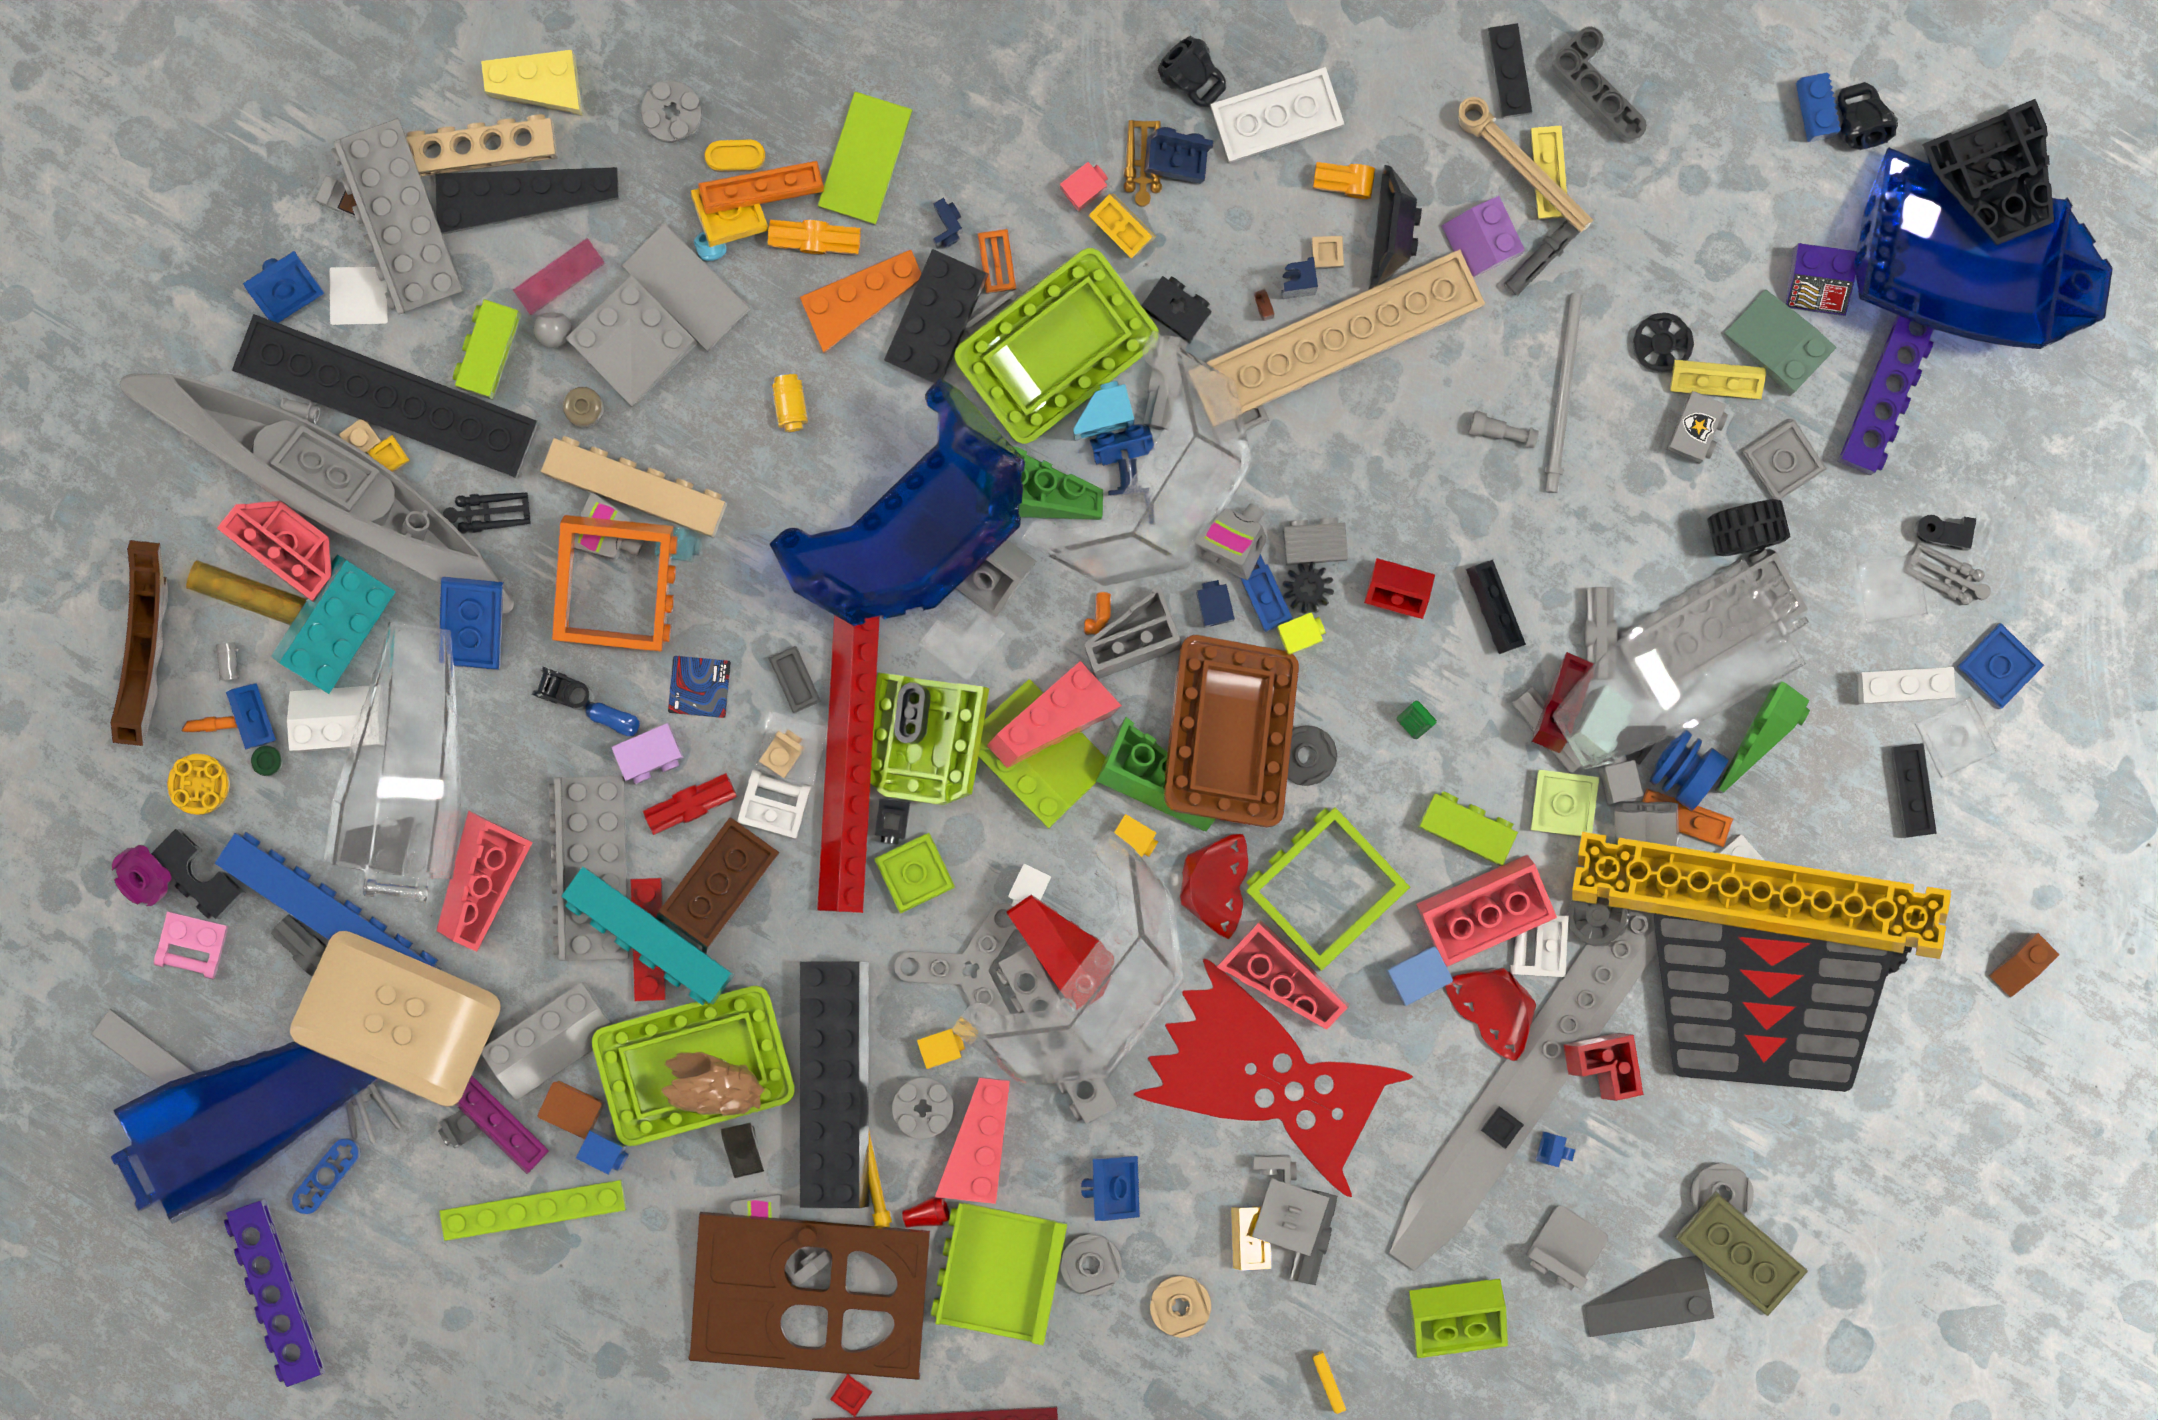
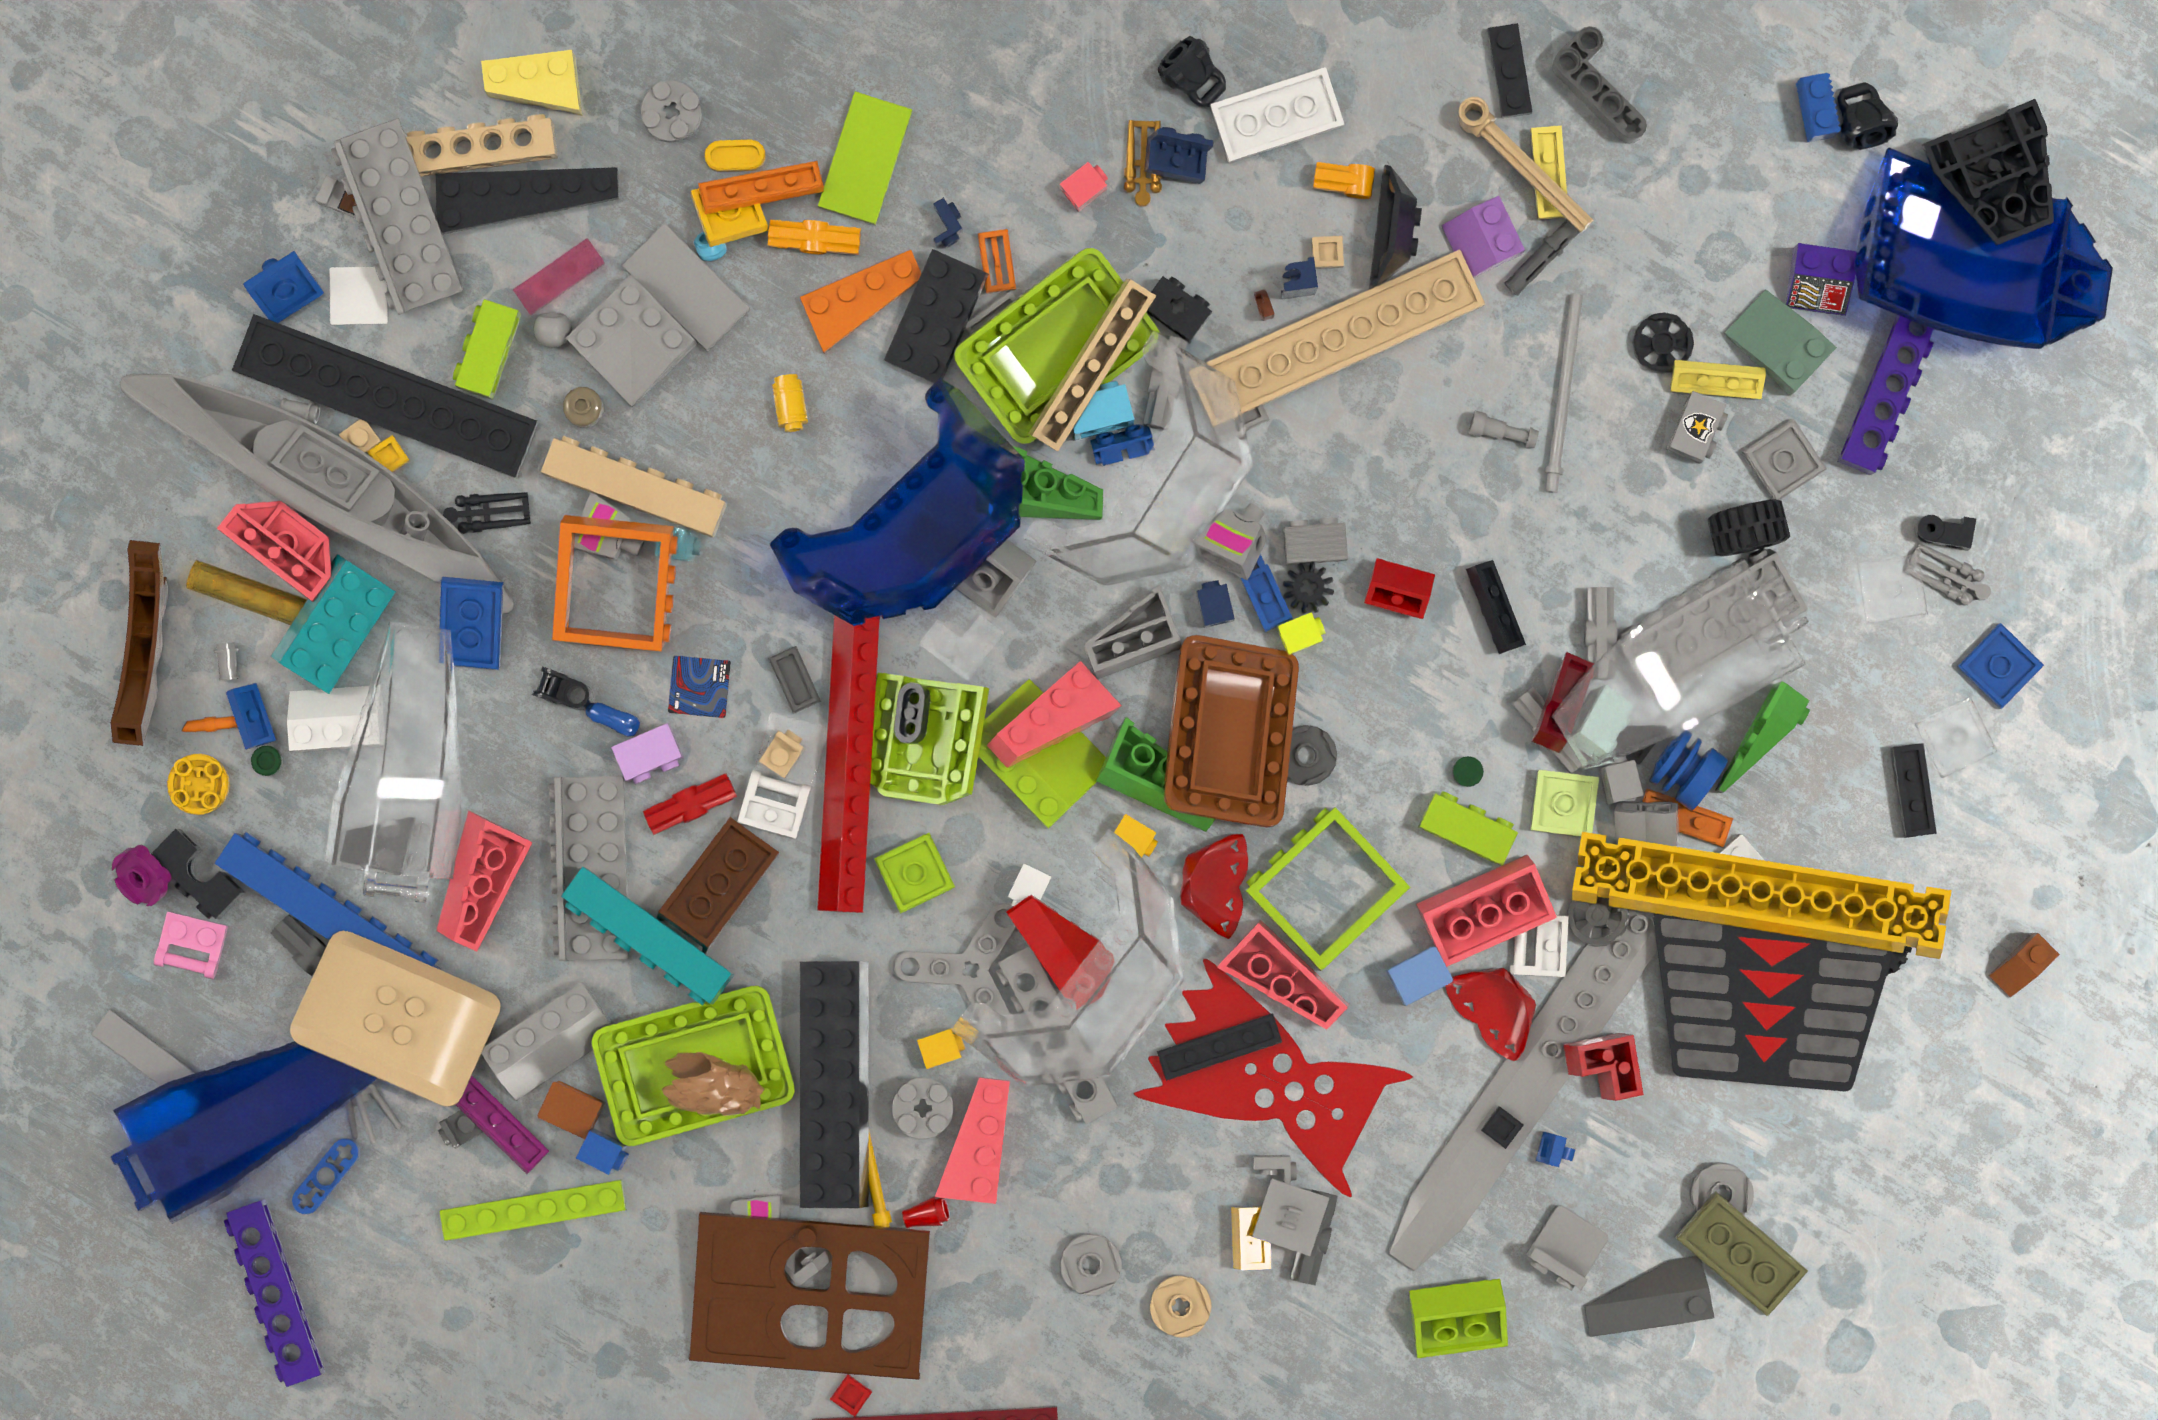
(648, 983): red plate -> none
(742, 1150): clear smoke slope -> none
(897, 808): black window -> none
(999, 1272): lime panel -> none
(1092, 364): none -> tan brick
(1102, 614): orange arm -> none
(1114, 1188): blue tile -> none
(1122, 225): yellow hinge -> none
(1125, 477): dark blue bracket -> none
(1219, 1046): none -> black tile
(1328, 1382): yellow tile -> none
(1416, 720): green slope -> none
(1467, 771): none -> dark green tile
(1906, 685): white brick -> none

